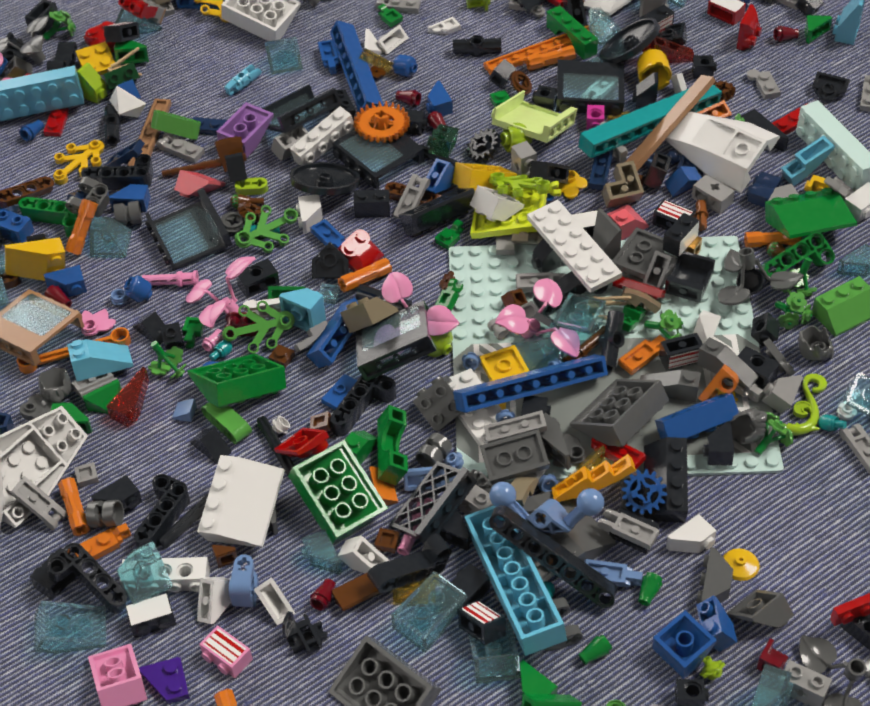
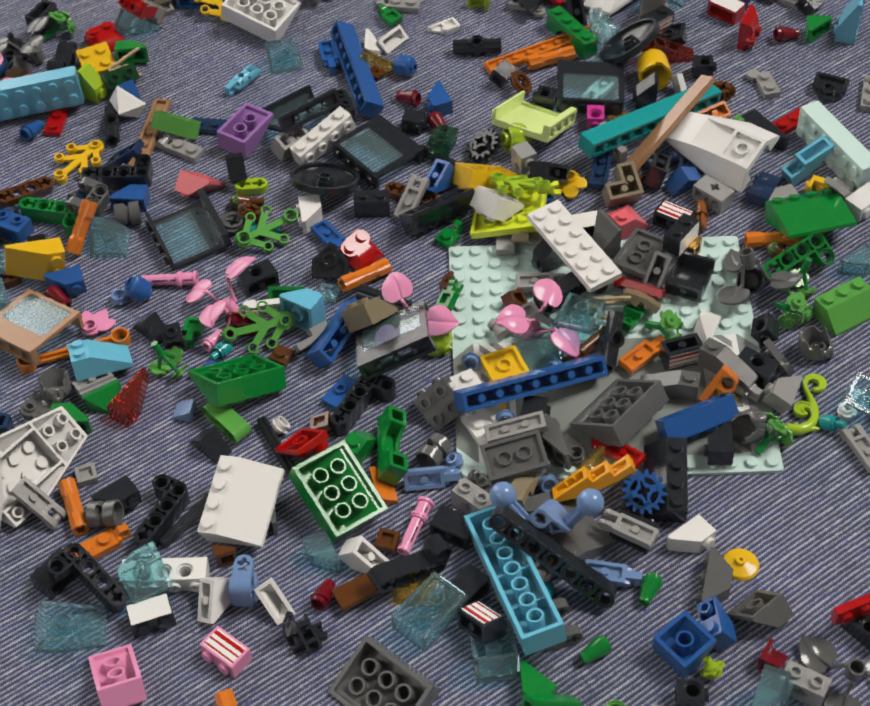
(121, 32): black brick -> none
(167, 679): dark purple wing -> none
(224, 147): reddish brown piece -> none
(379, 119): orange gear -> none
(441, 508): black fence -> none
(499, 97): green plate -> none

